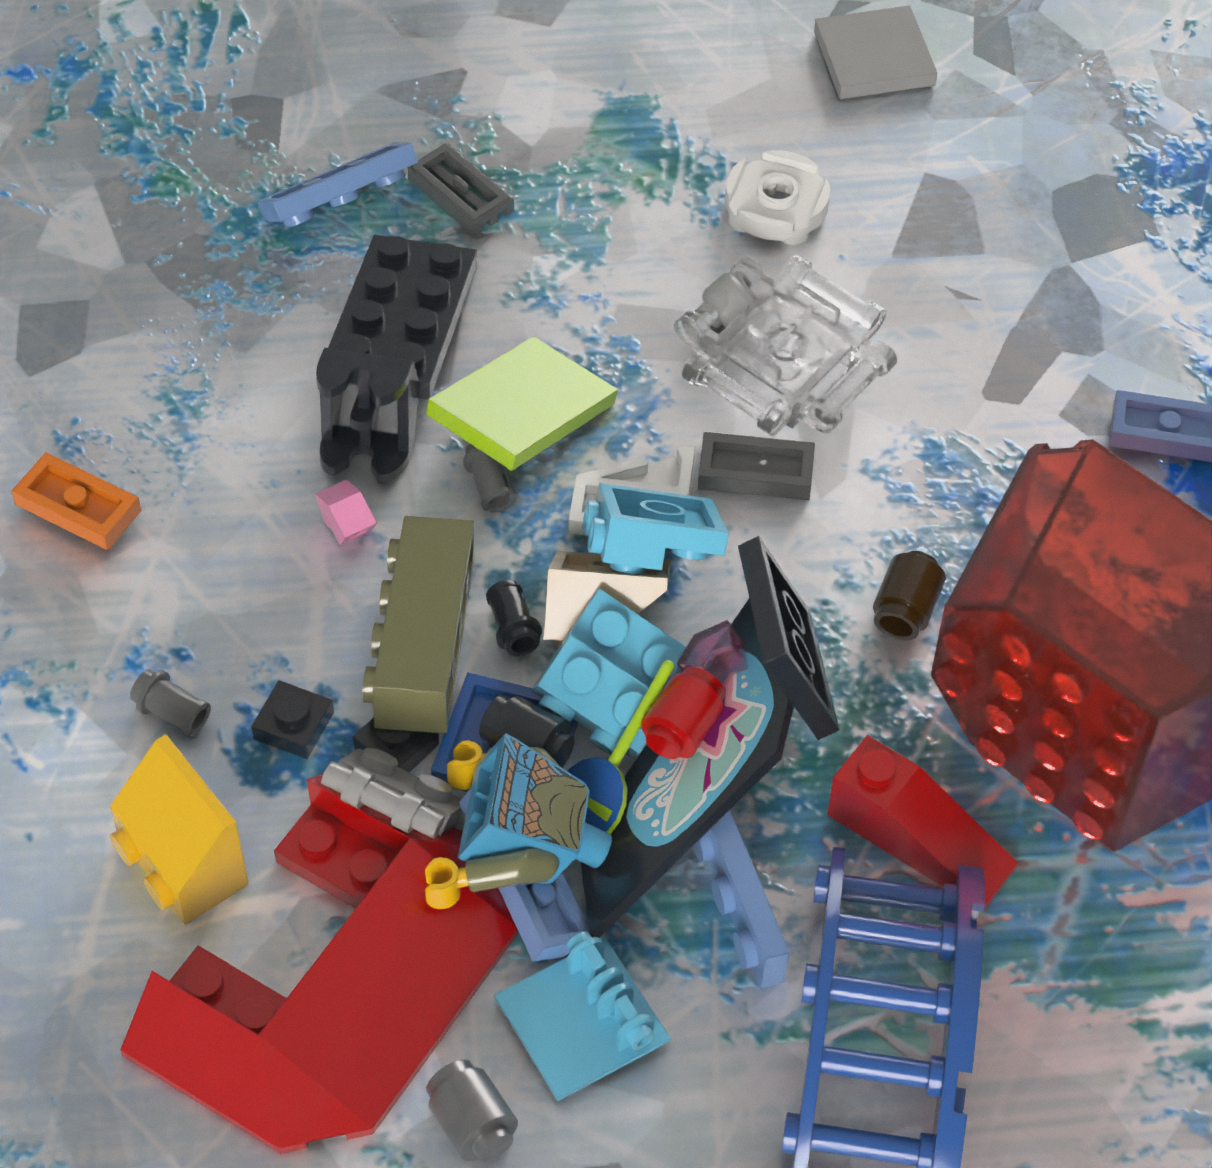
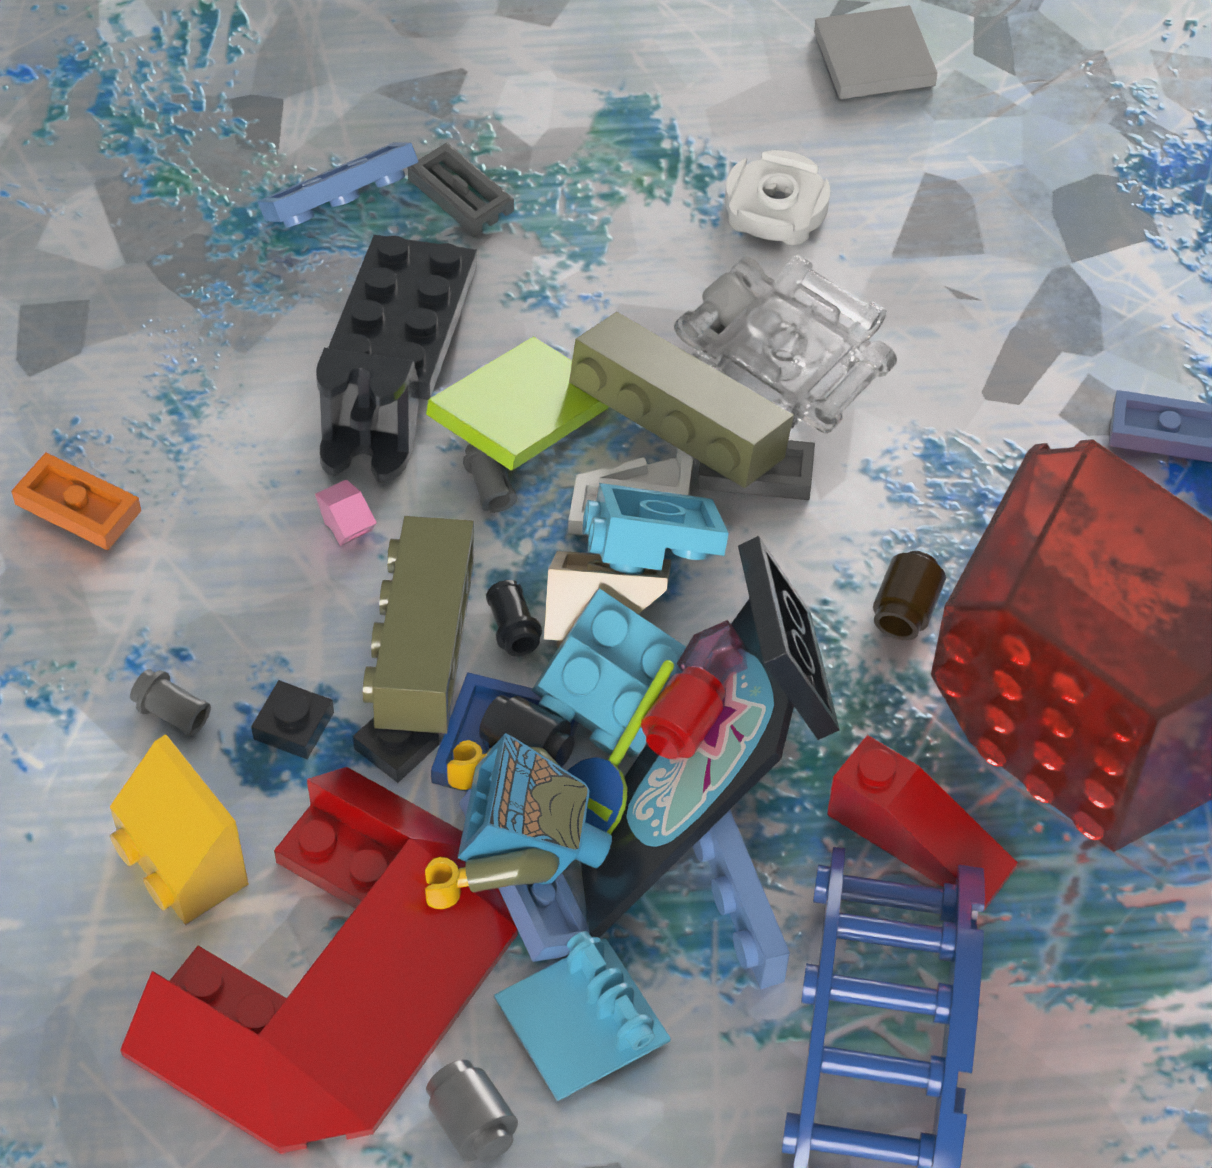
(411, 801): light grey plate -> none
(681, 399): none -> olive brick

